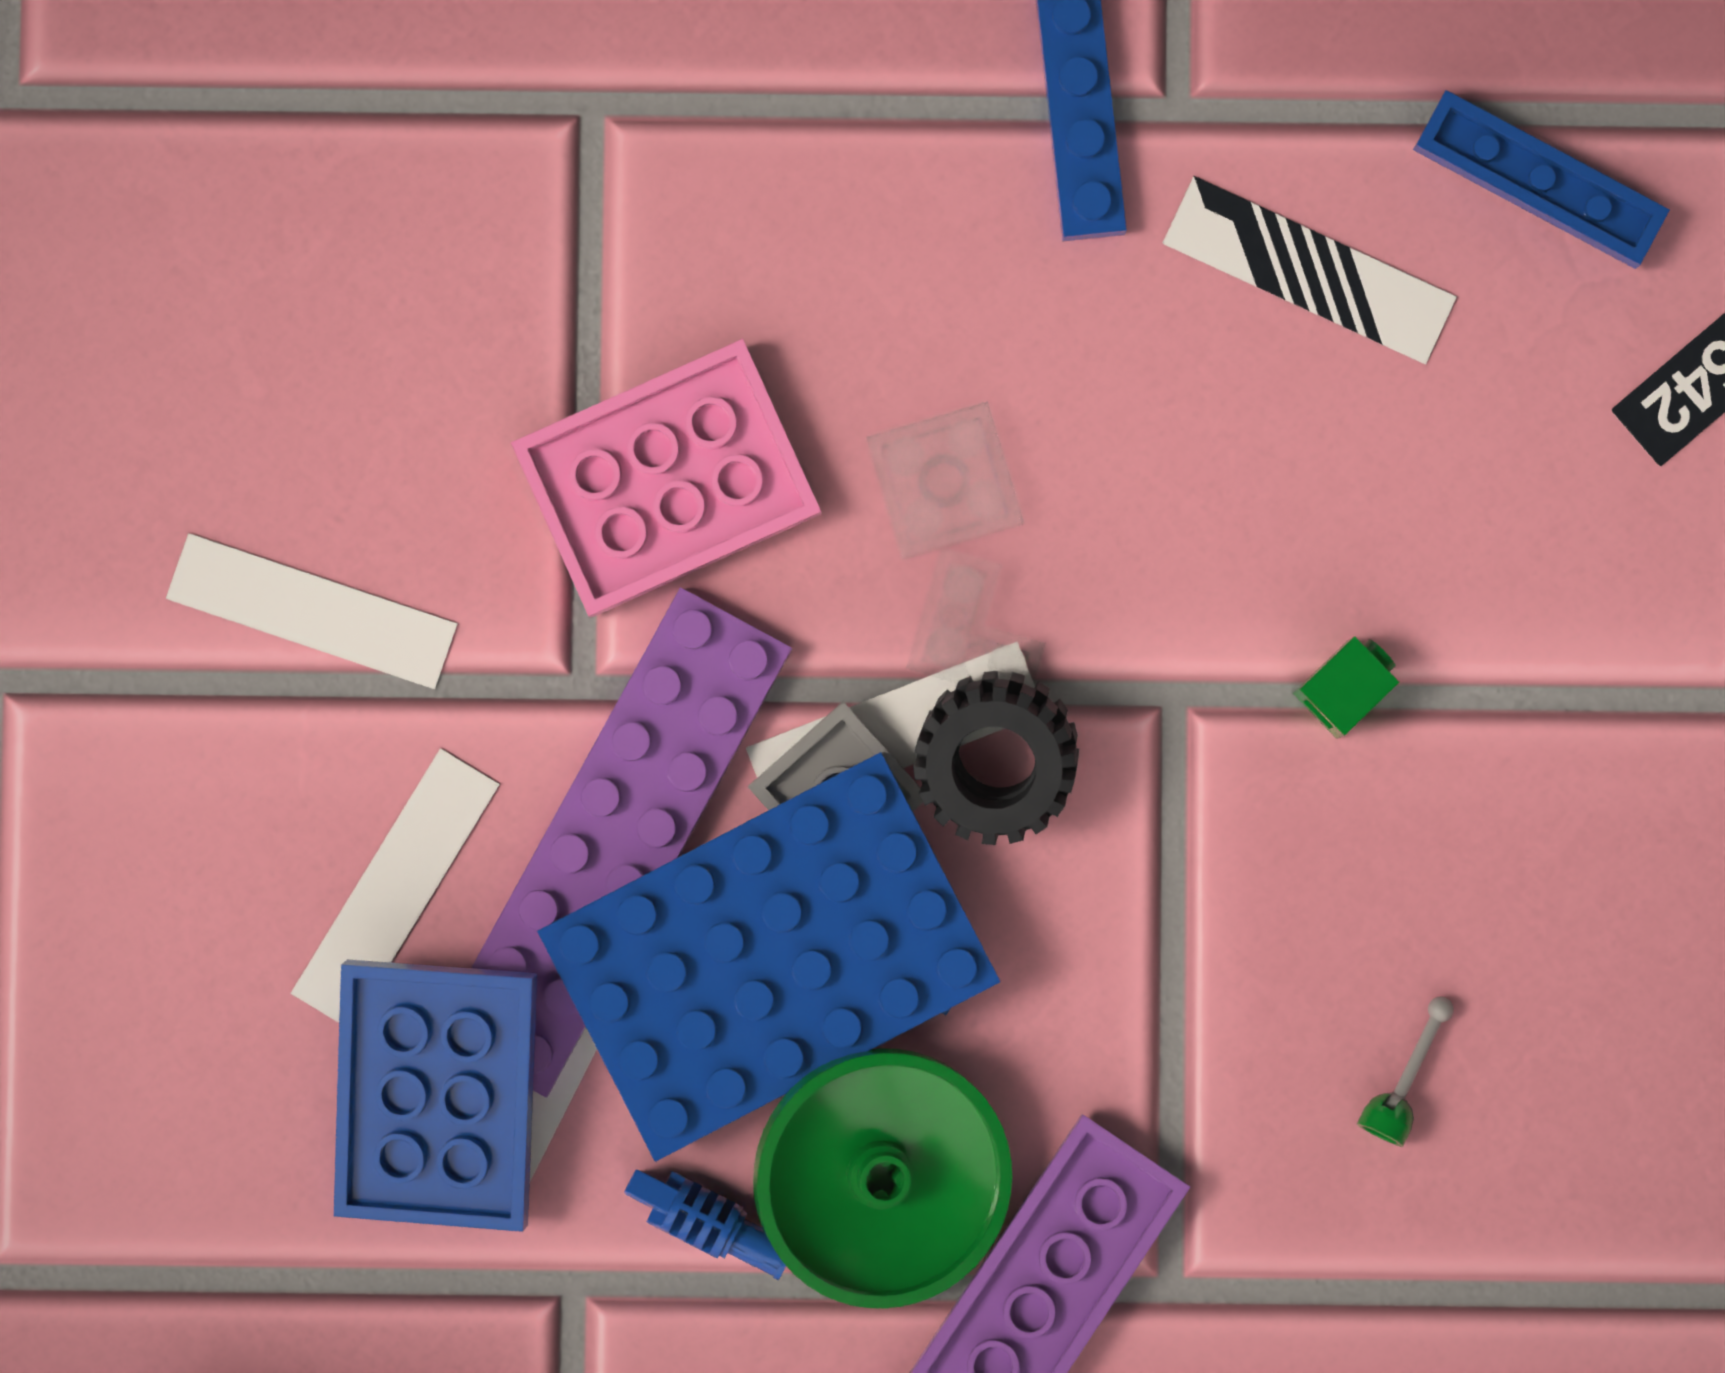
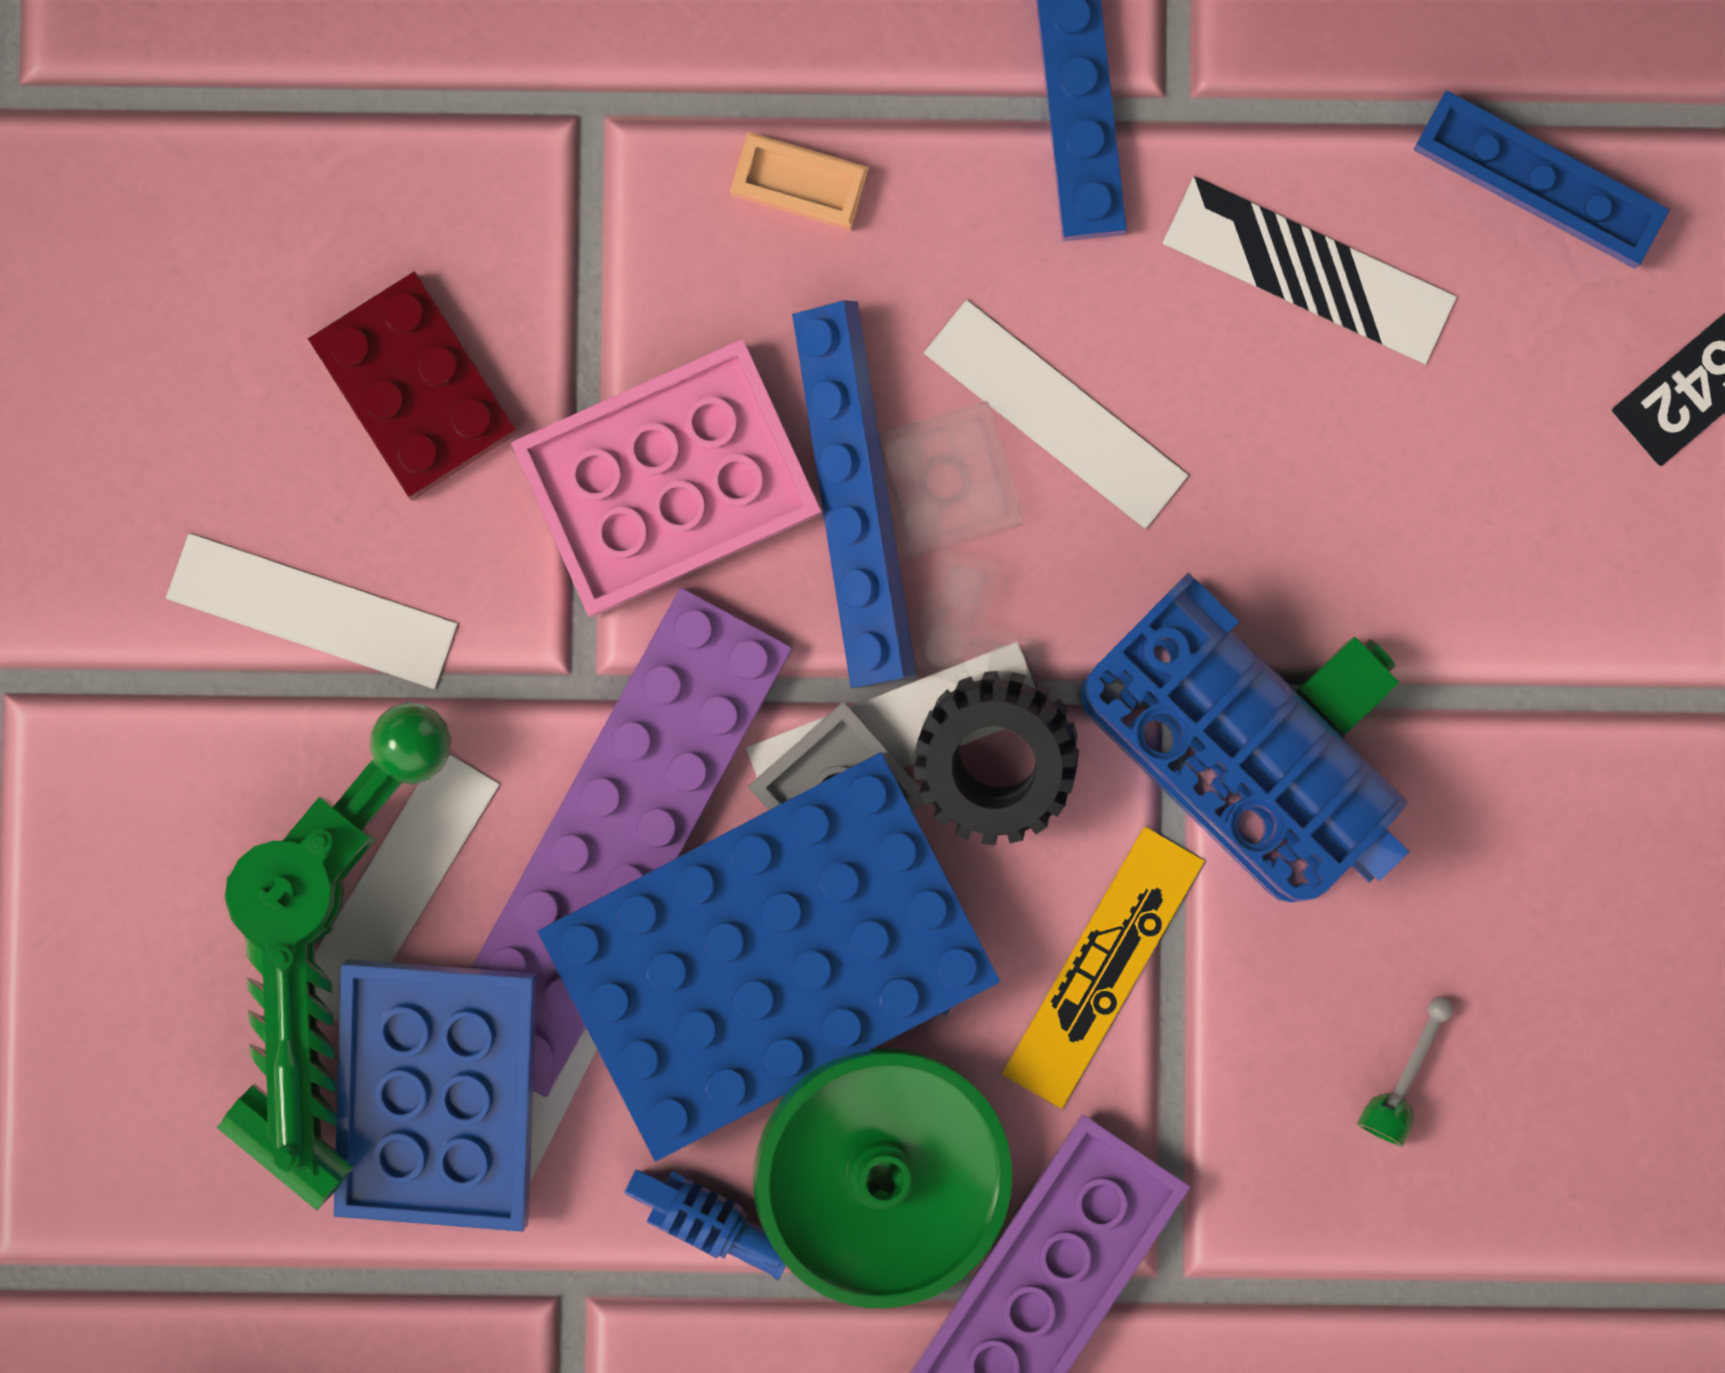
(283, 904): none -> green piece
(412, 385): none -> dark red plate
(799, 181): none -> light nougat tile
(854, 494): none -> blue plate
(1056, 414): none -> white sticker
(1103, 967): none -> yellow sticker
(1256, 743): none -> blue piece

